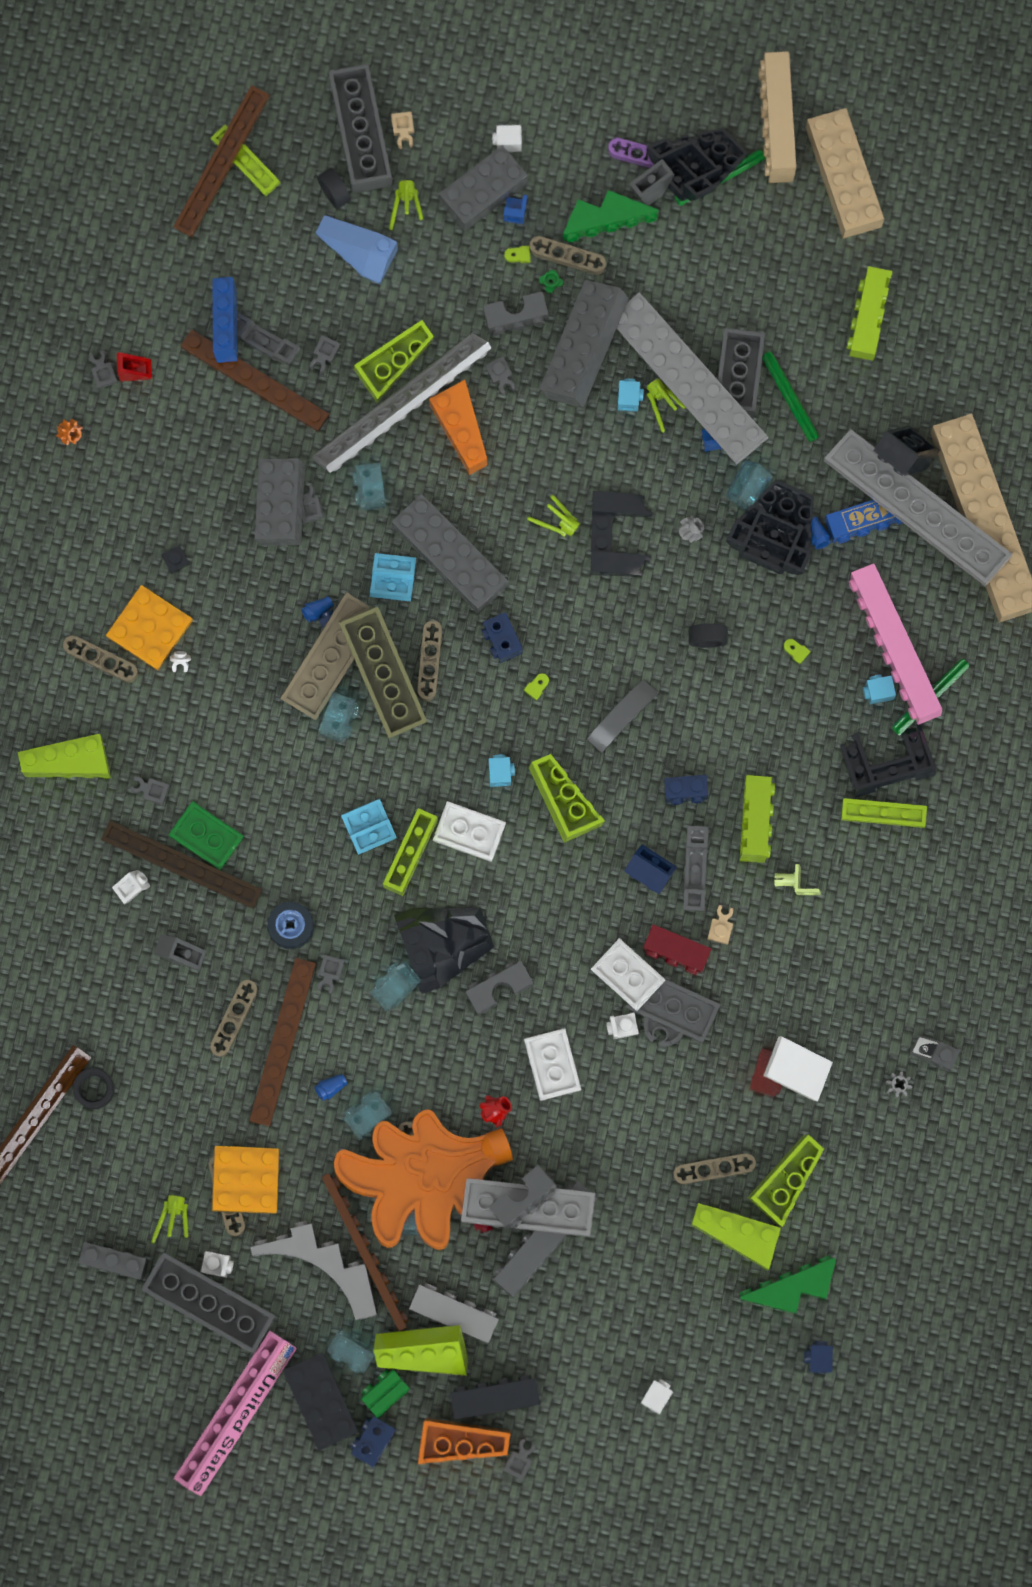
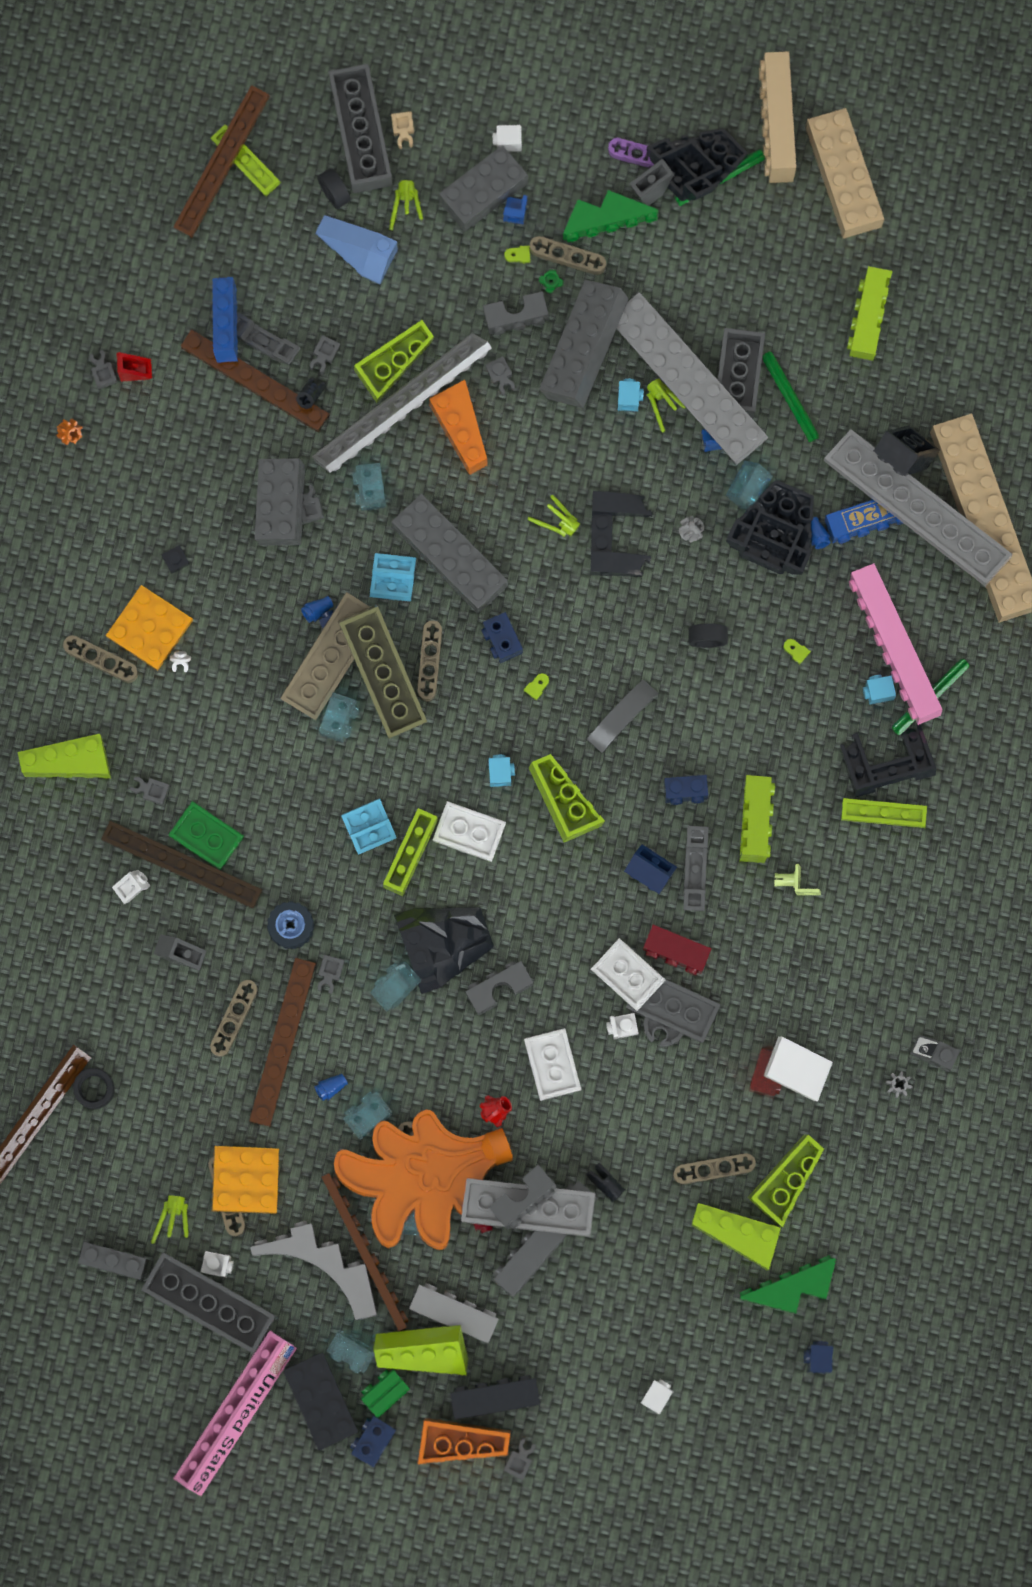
(310, 393): none -> black hinge
(609, 1186): none -> black hinge
(721, 929): tan plate -> none

